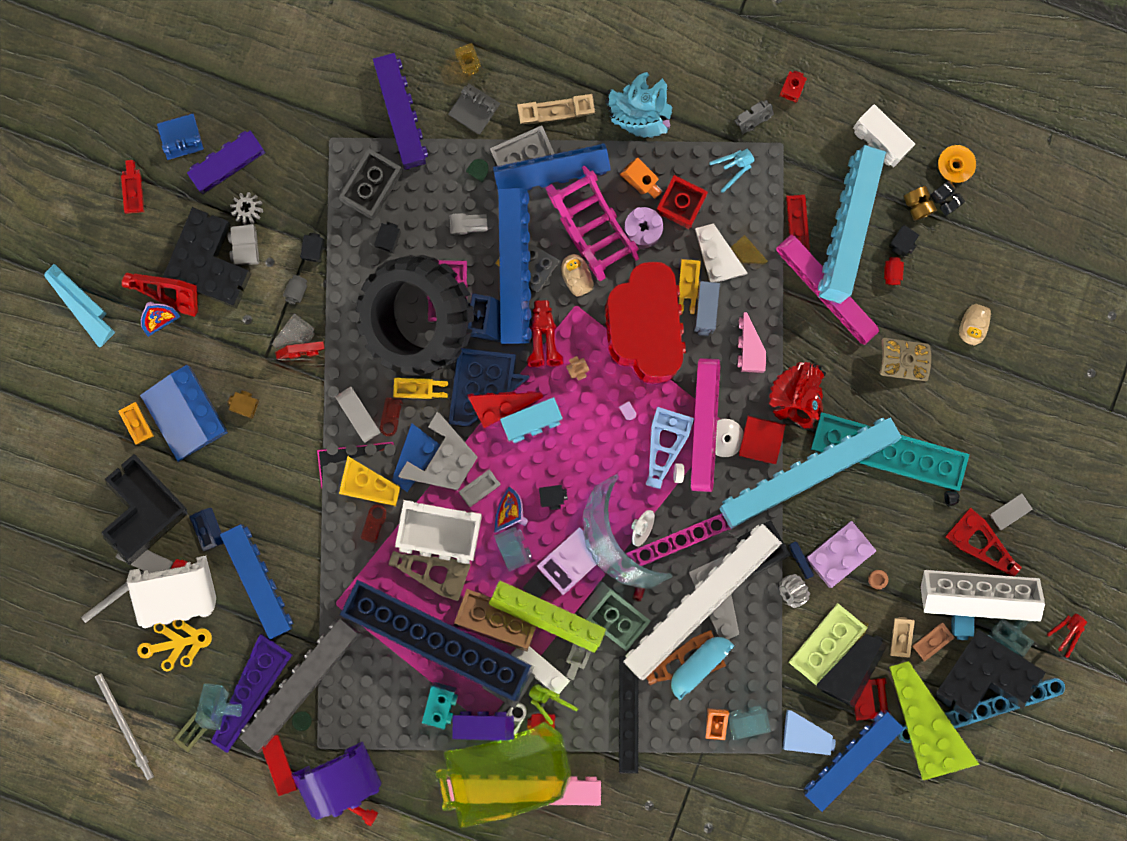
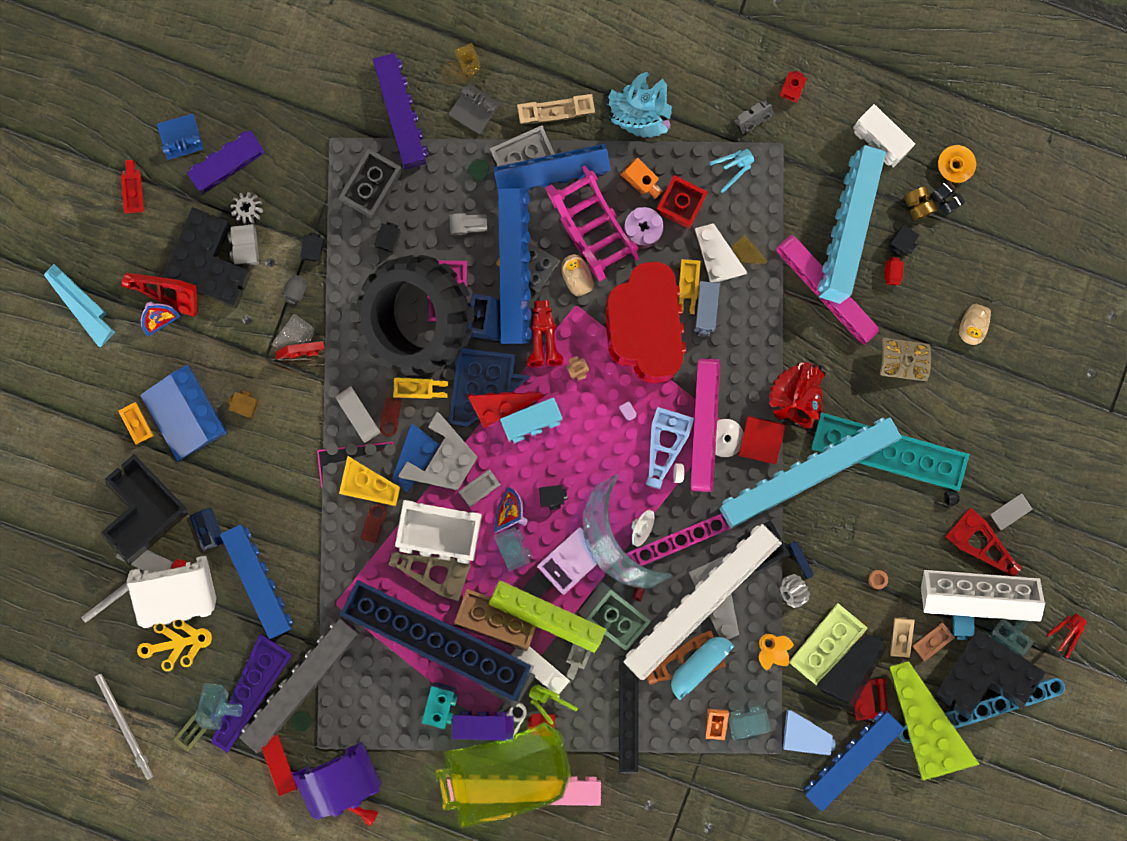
(752, 350): bright pink slope -> none
(776, 652): none -> light orange plate
(798, 218): red tile -> none
(840, 554): lavender brick -> none

